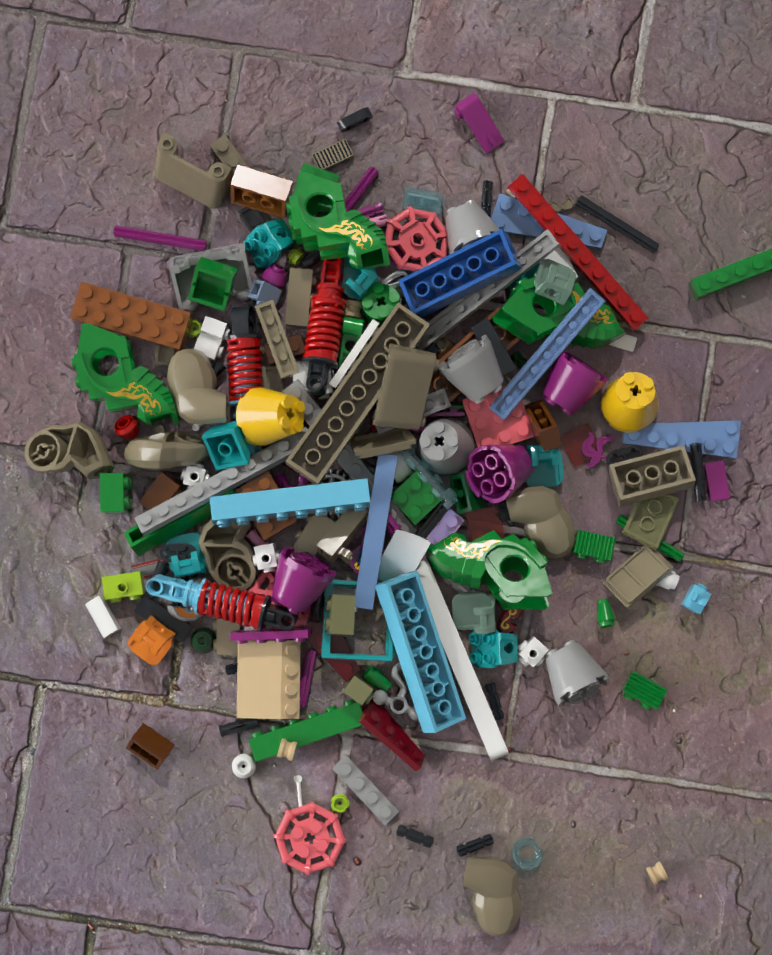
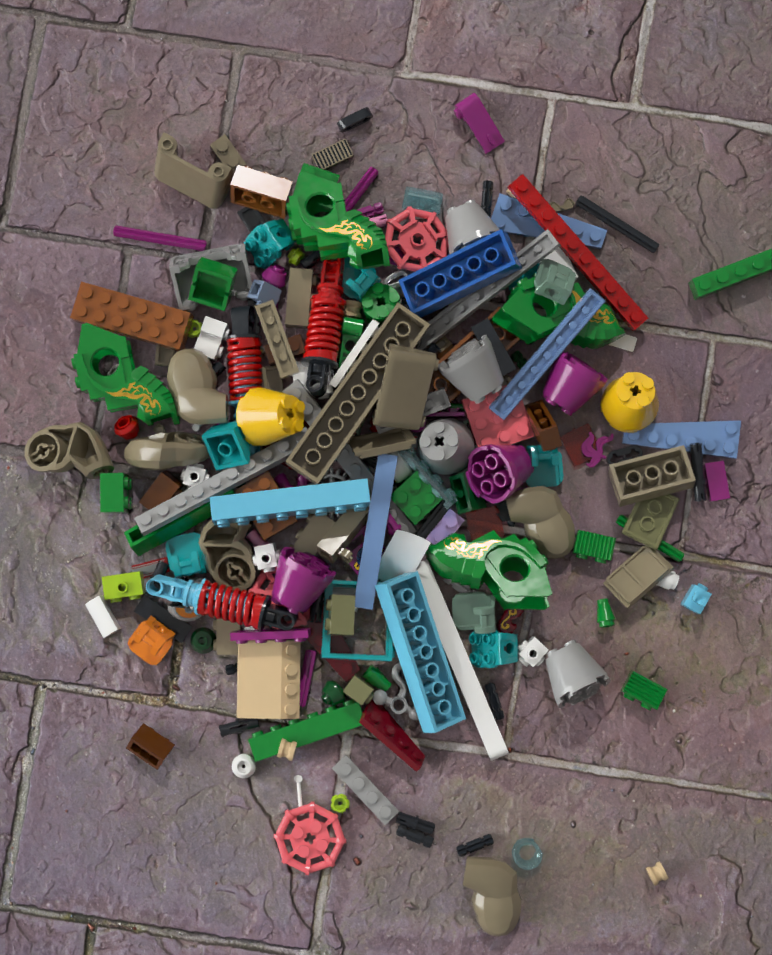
(176, 547): black beam -> none
(332, 693): none -> dark green cone
(415, 822): none -> black axle

